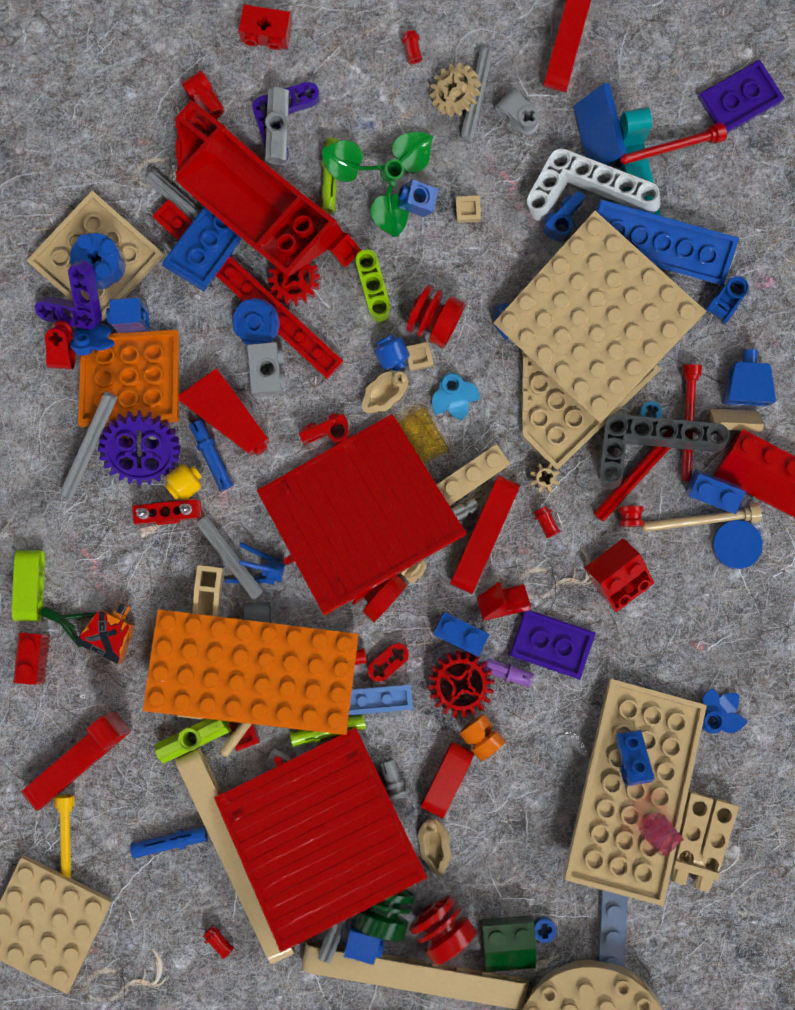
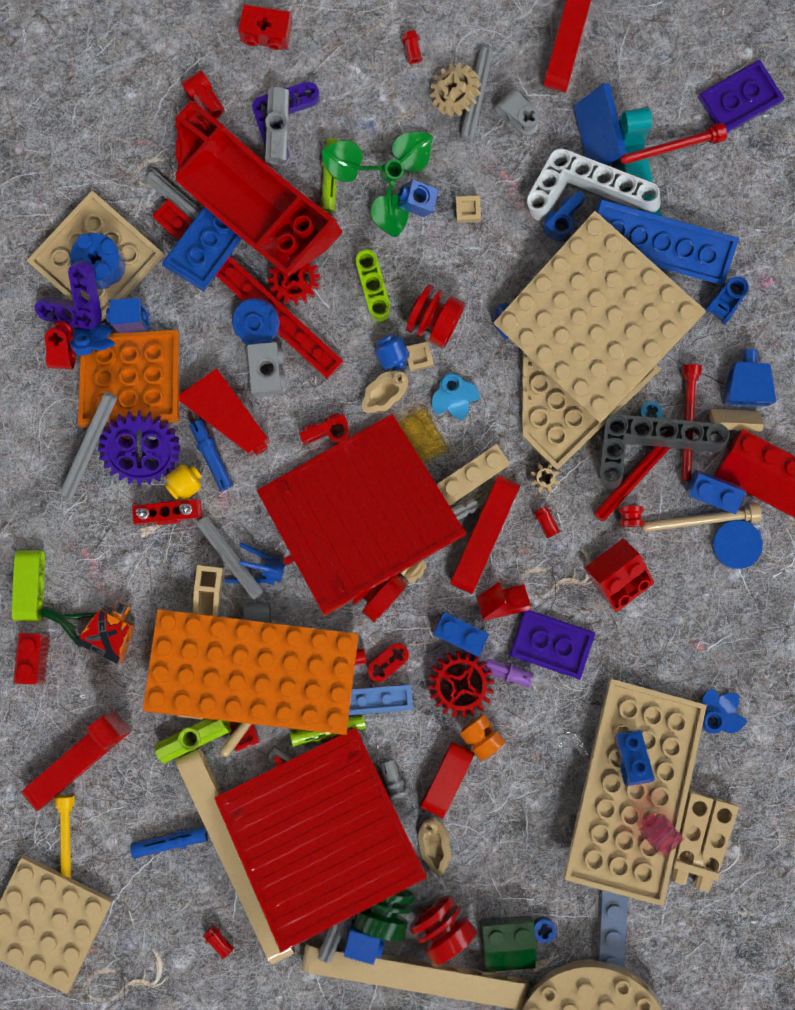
(344, 249): red plate -> none

